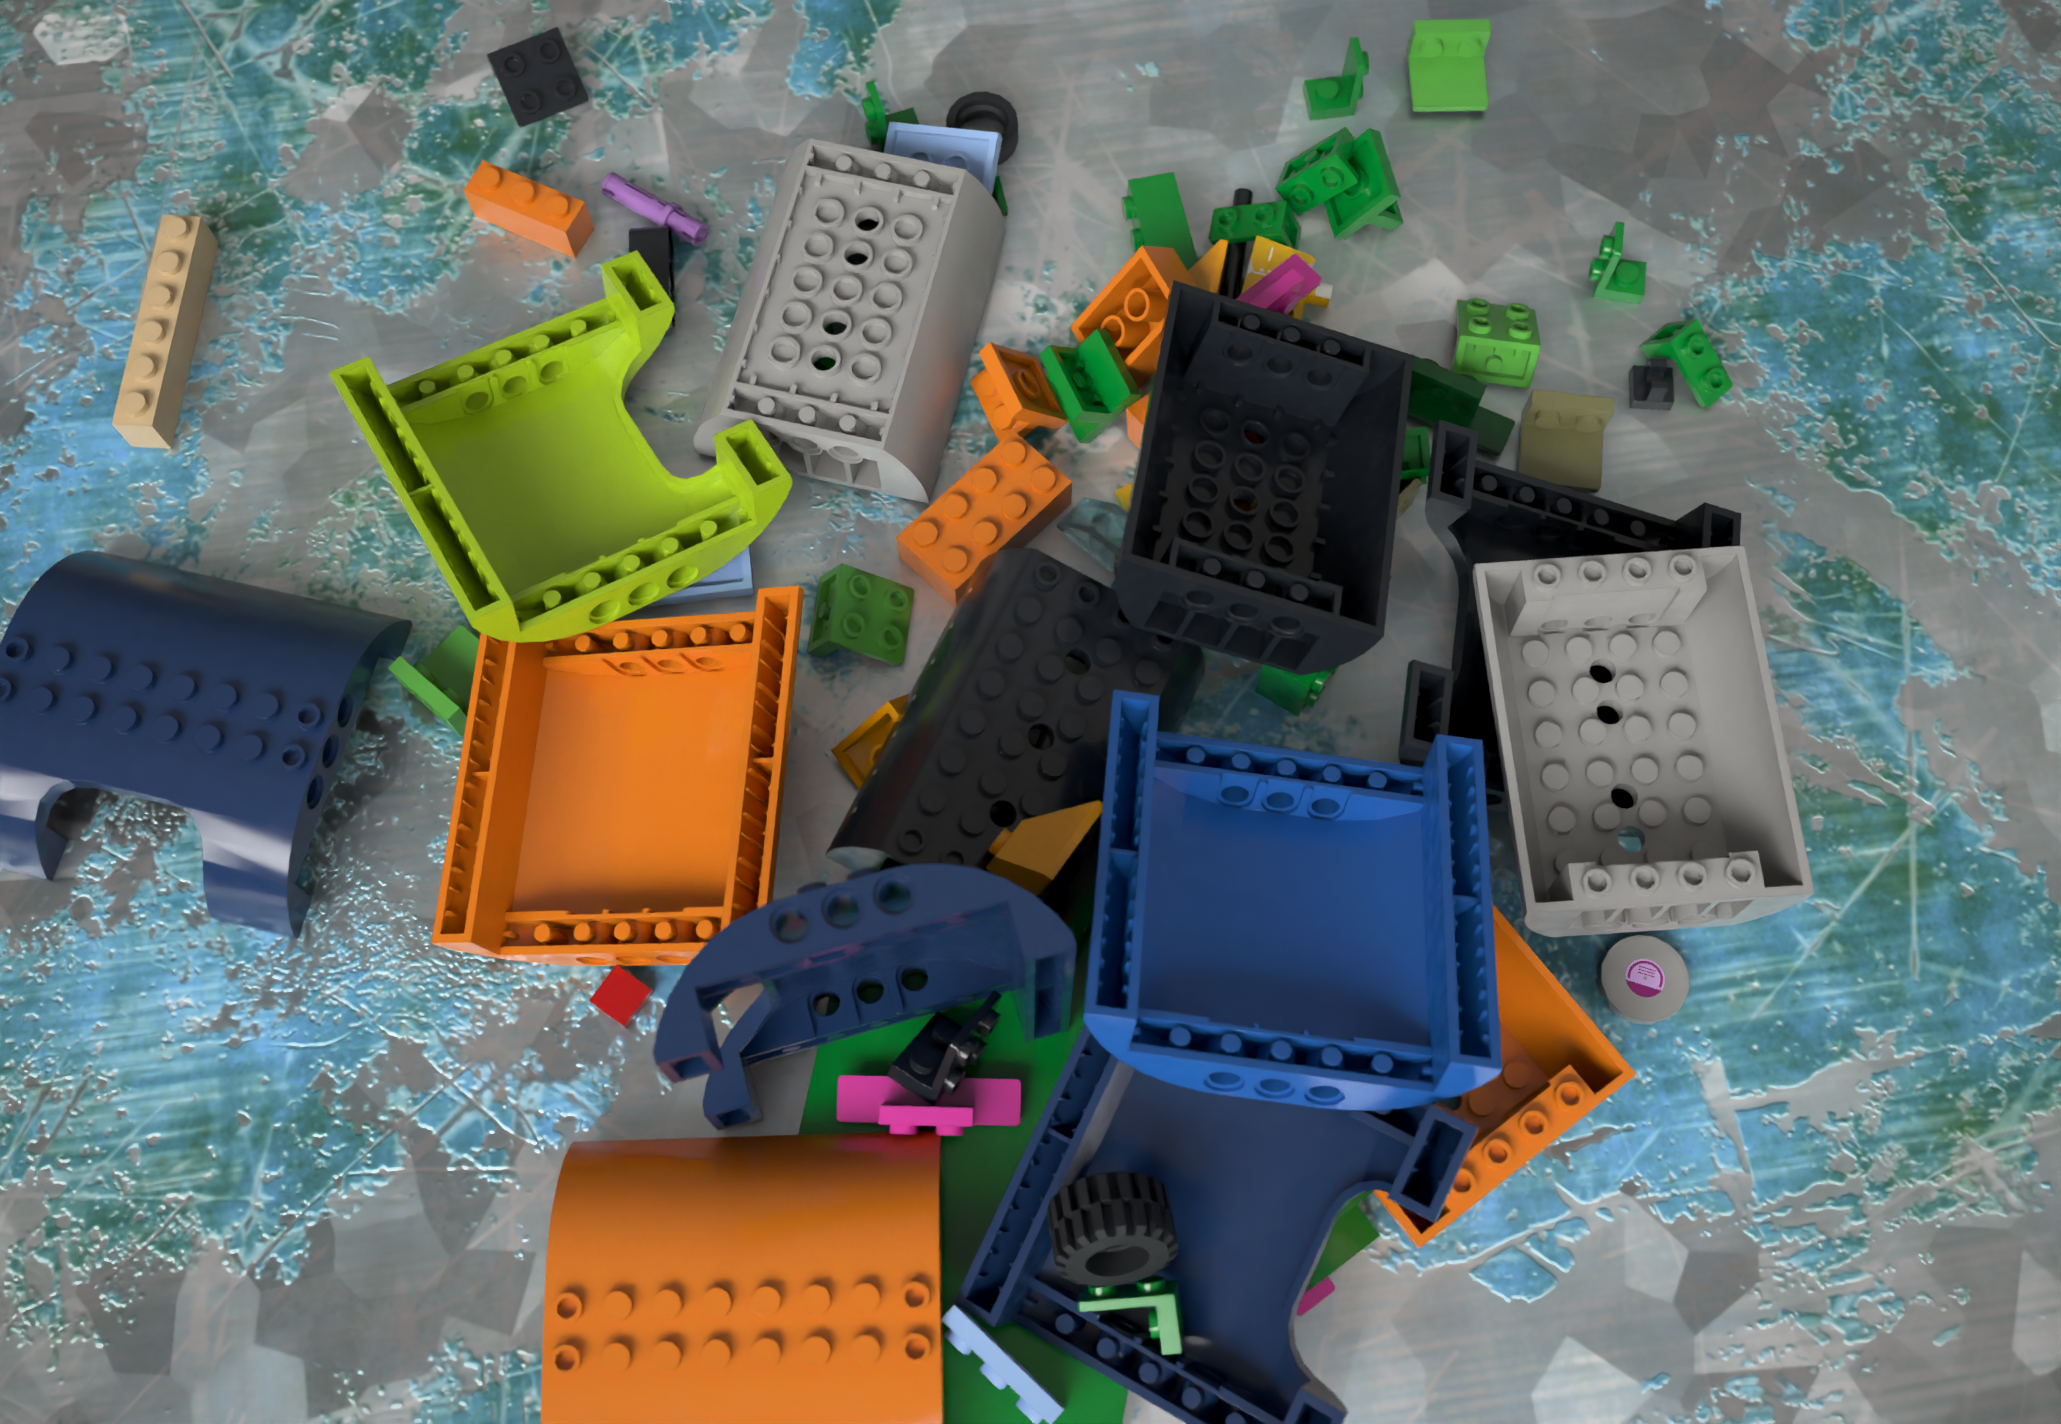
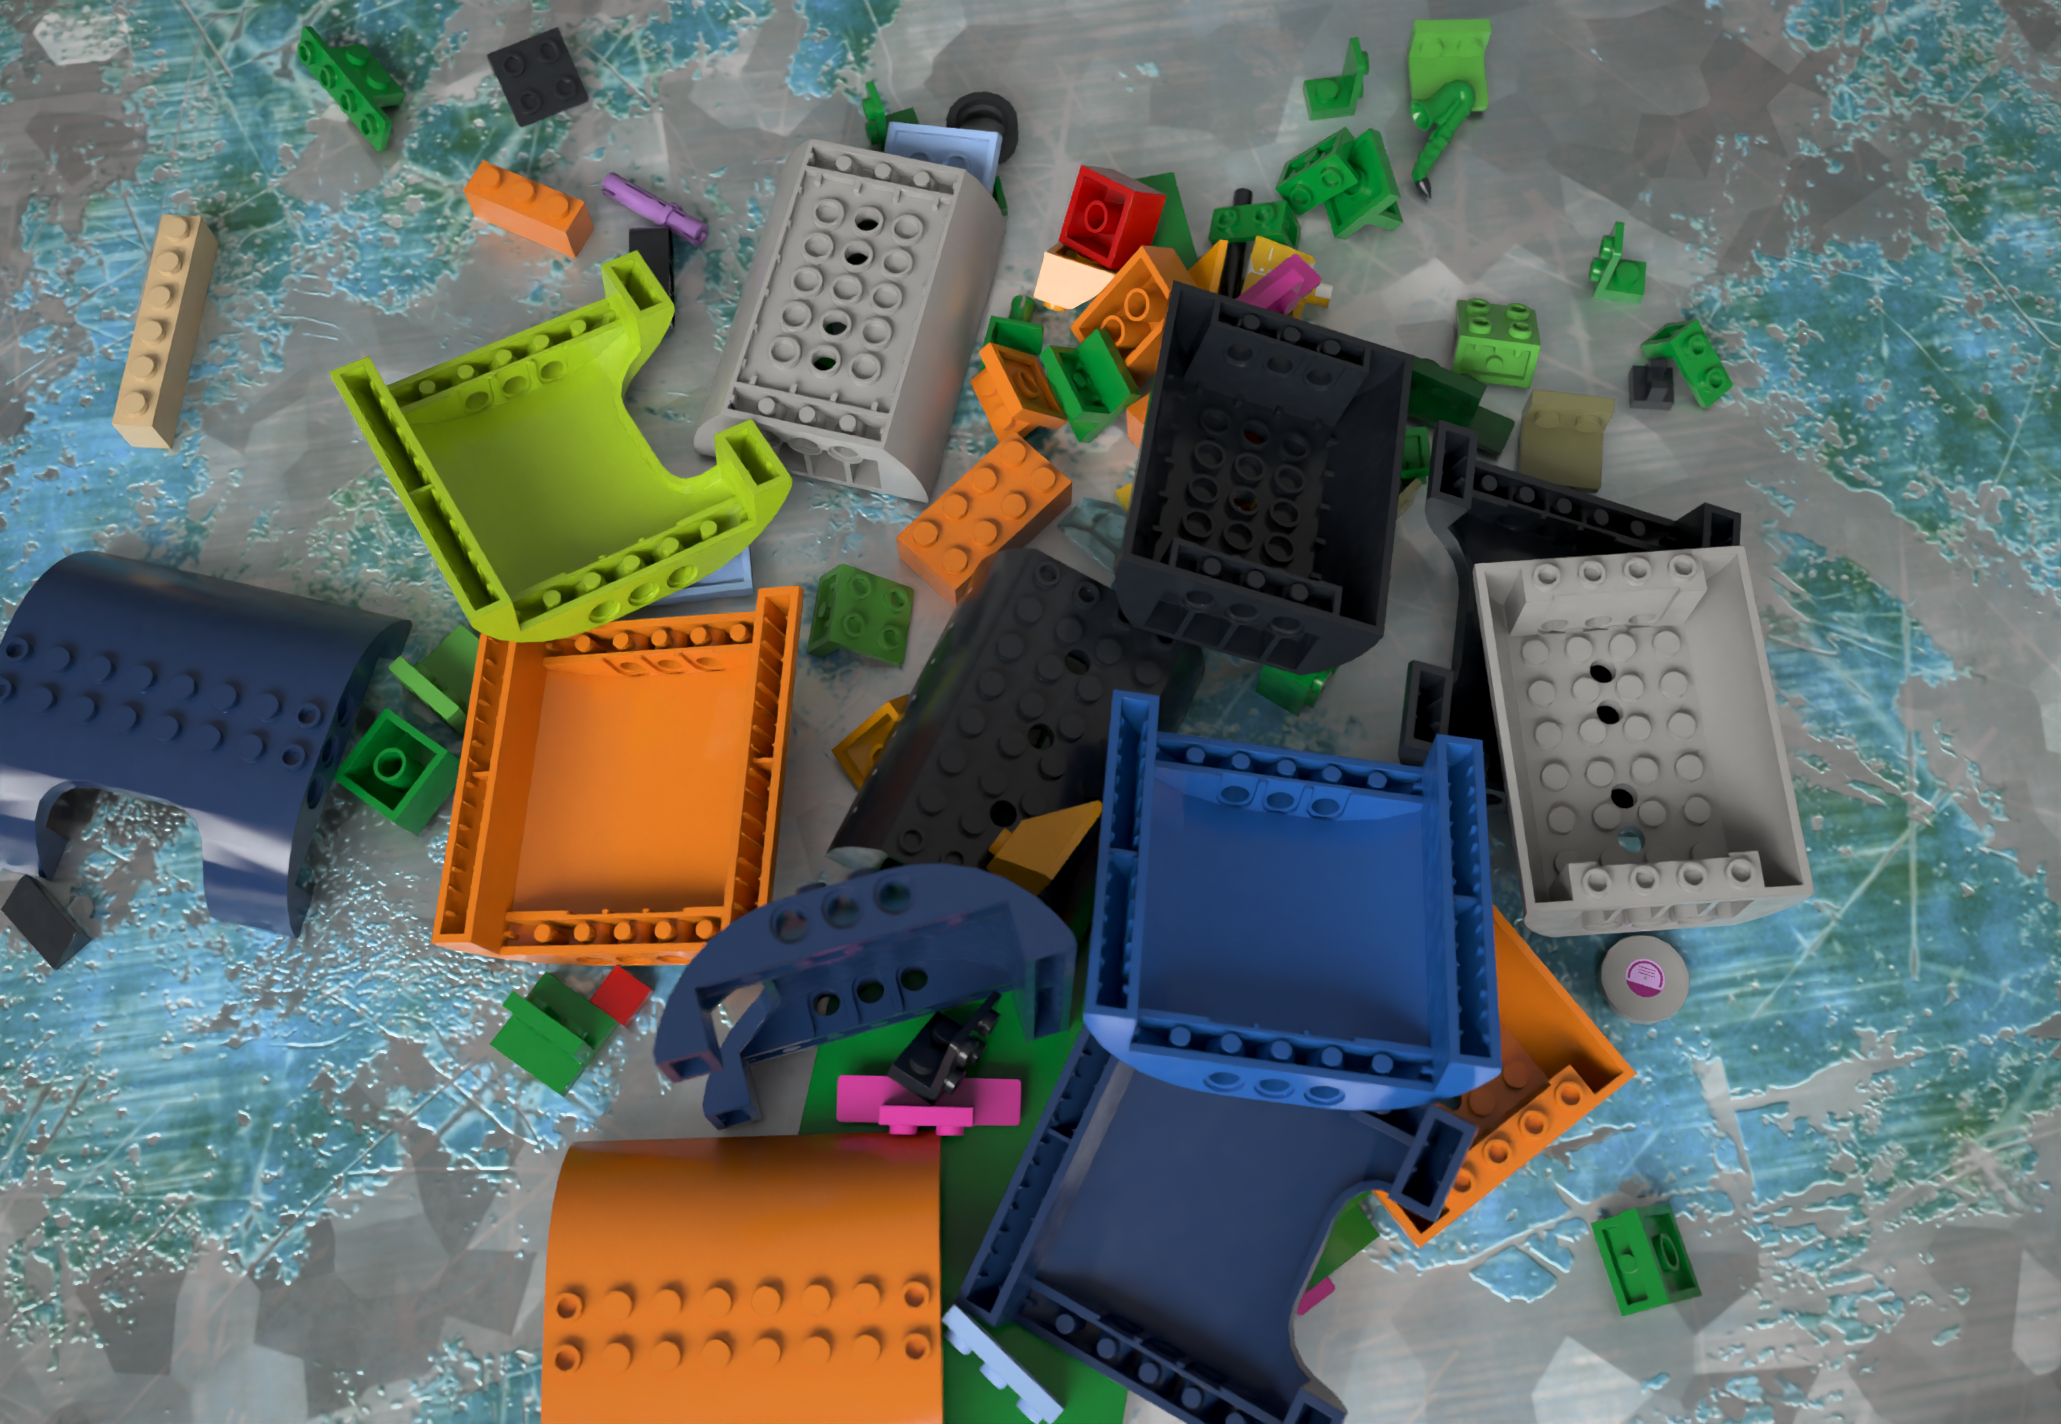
(44, 922): none -> black slope
(354, 82): none -> green bracket
(400, 772): none -> green brick
(553, 1033): none -> green bracket
(1016, 330): none -> green bracket
(1070, 278): none -> slope
(1110, 216): none -> red brick
(1112, 1229): black tyre -> none
(1150, 1291): green bracket -> none
(1446, 109): none -> green piece
(1645, 1258): none -> green bracket

